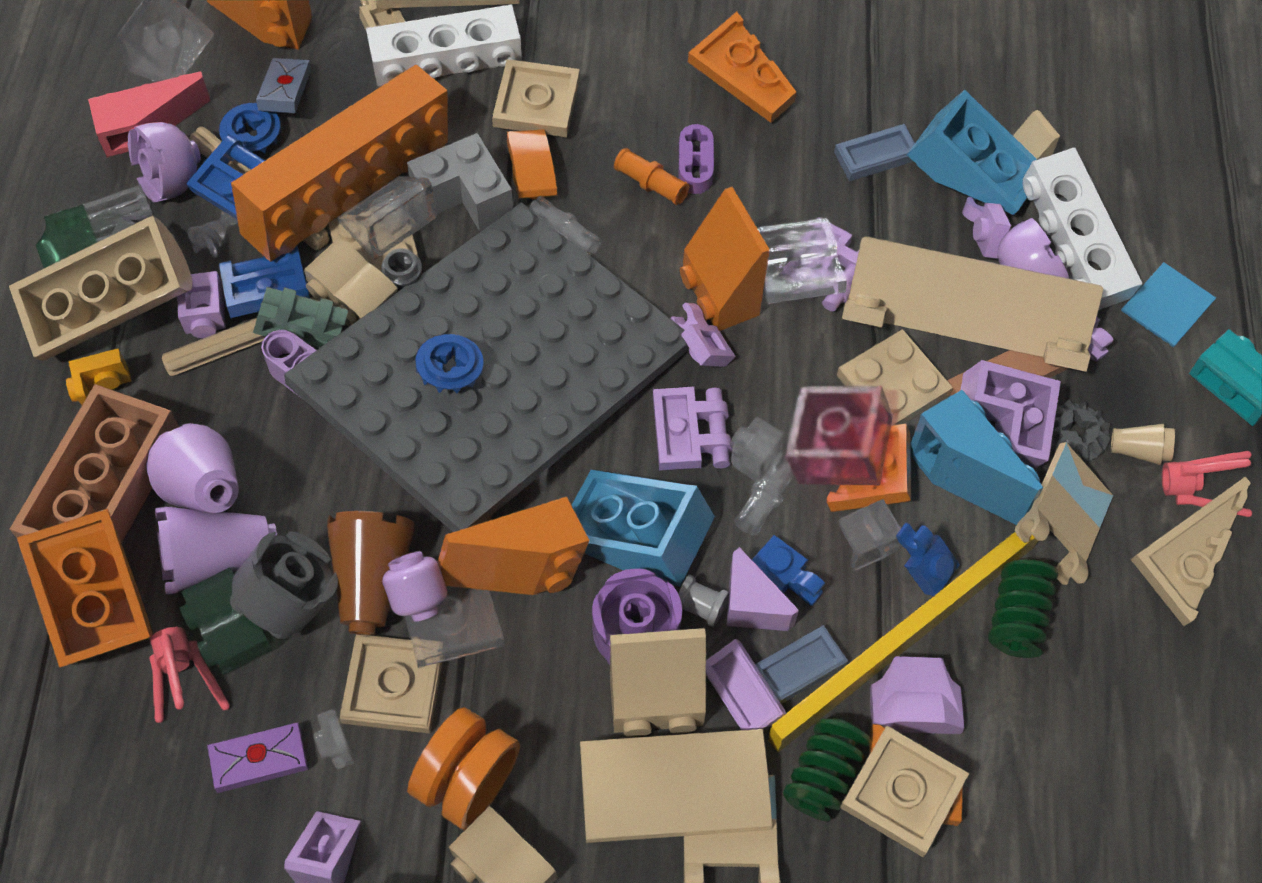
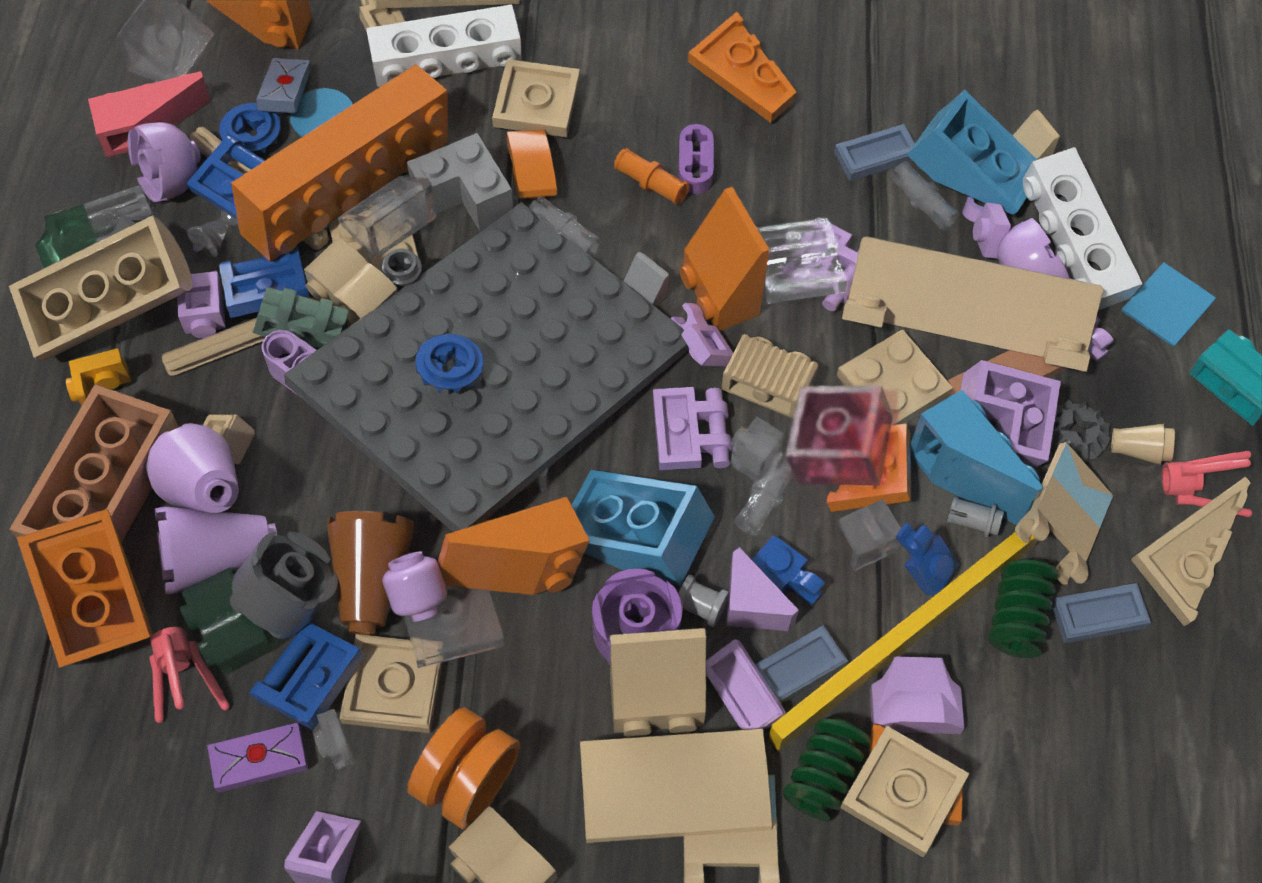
(234, 431): none -> tan slope
(316, 679): none -> blue plate
(317, 108): none -> dark azure piece
(648, 279): none -> light grey slope
(768, 374): none -> tan brick
(924, 195): none -> clear pin
(976, 516): none -> light grey pin
(1100, 613): none -> sand blue tile

